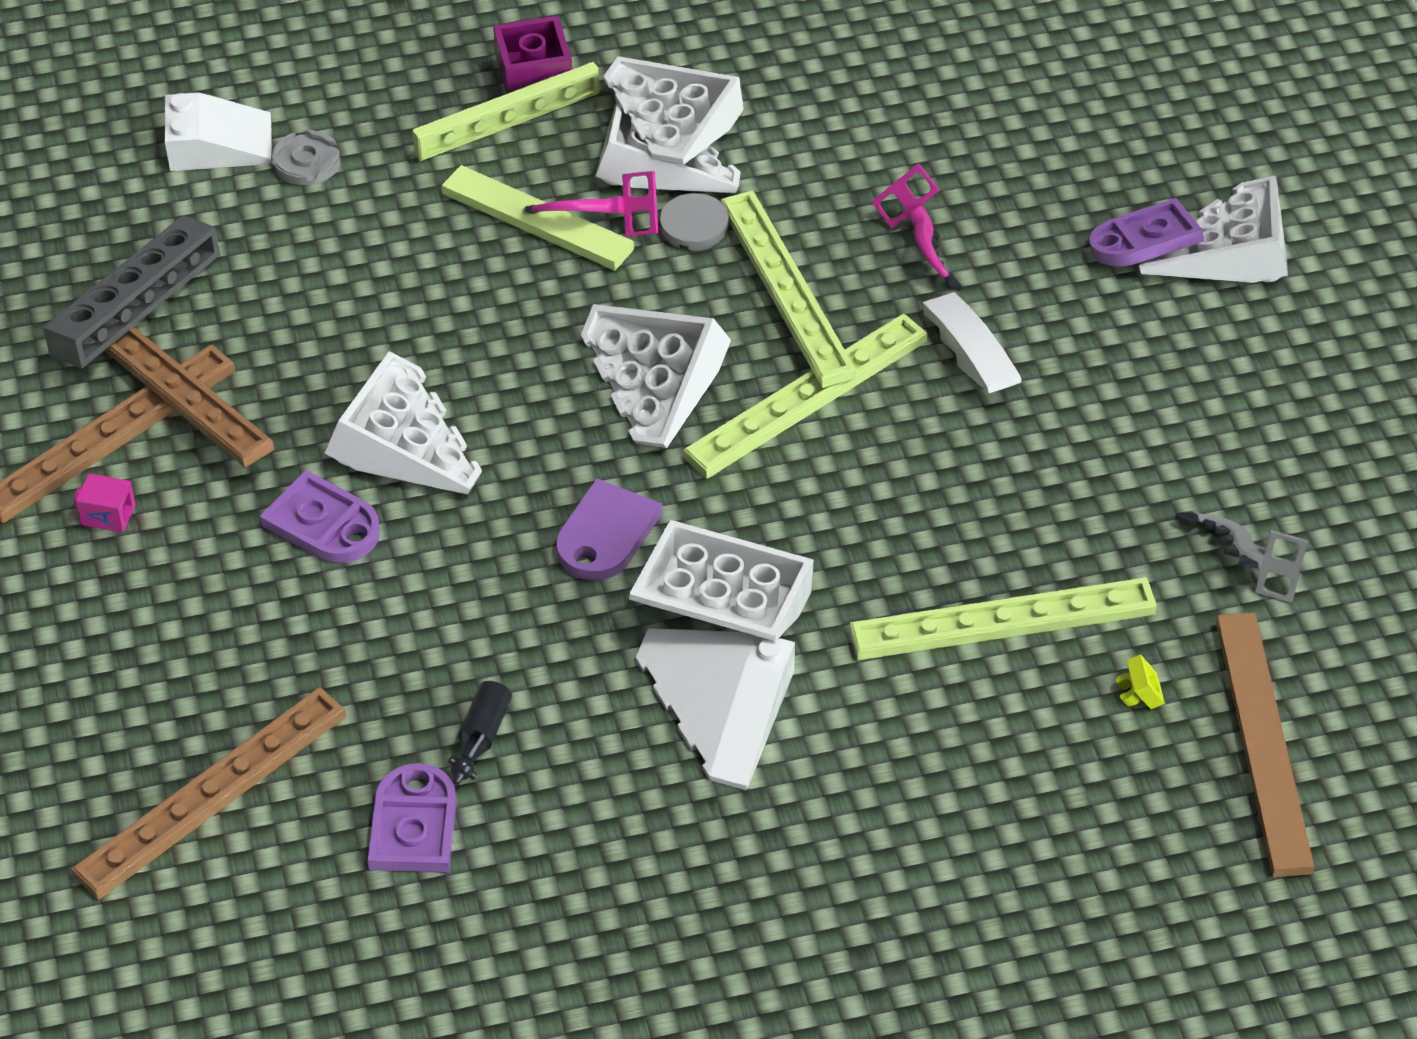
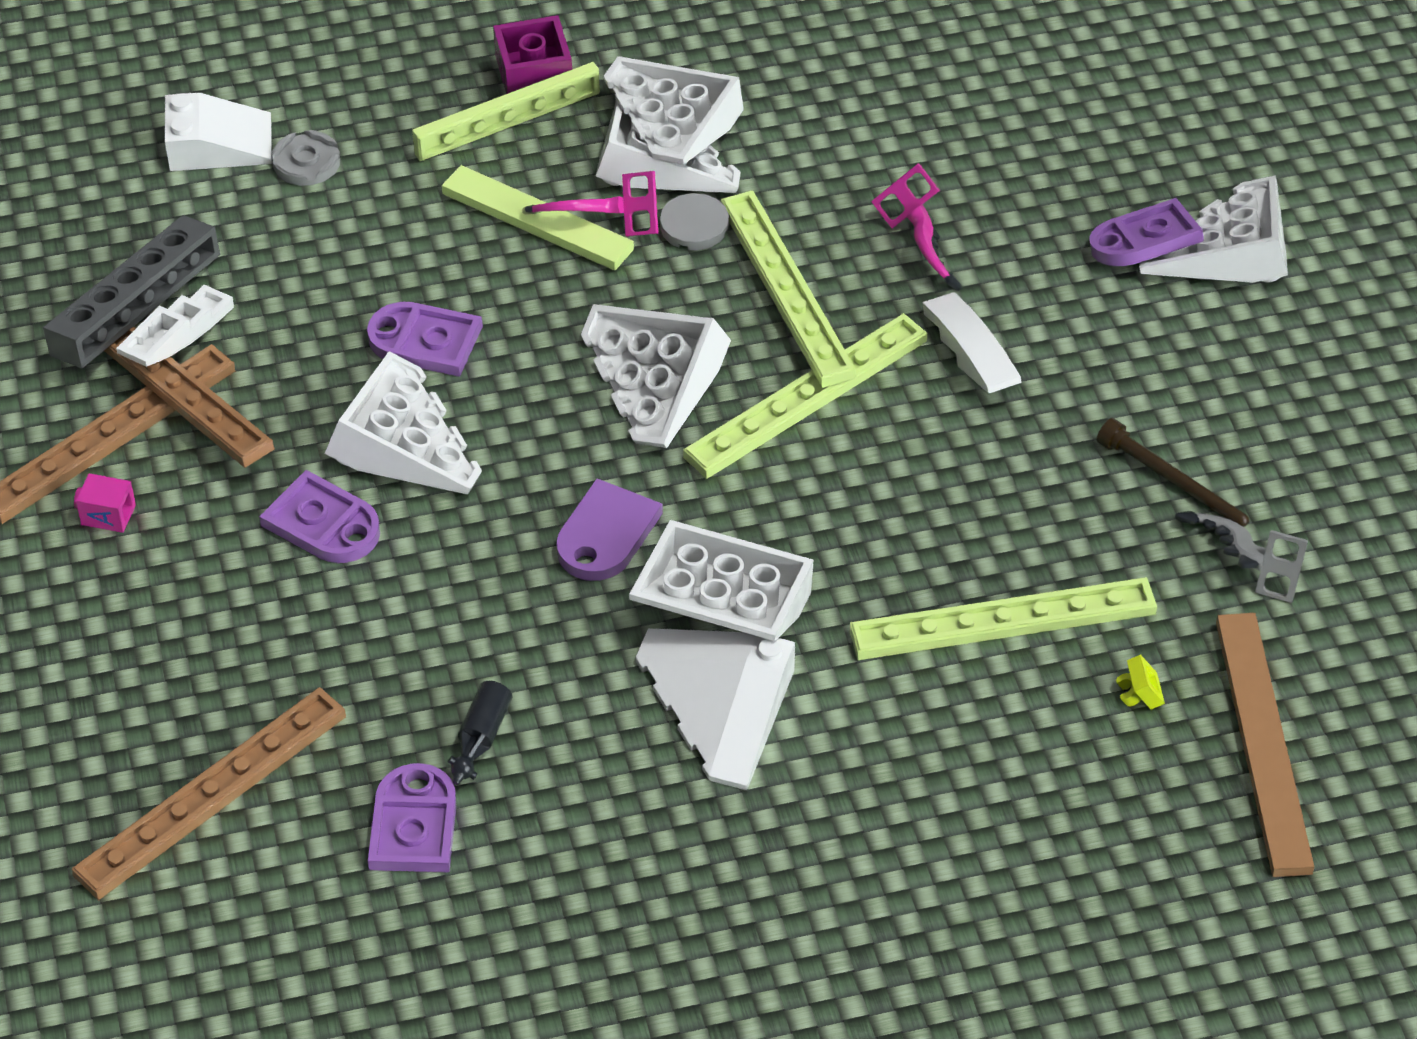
(177, 327): none -> white slope
(425, 335): none -> medium lavender tile
(1114, 436): none -> dark brown piece

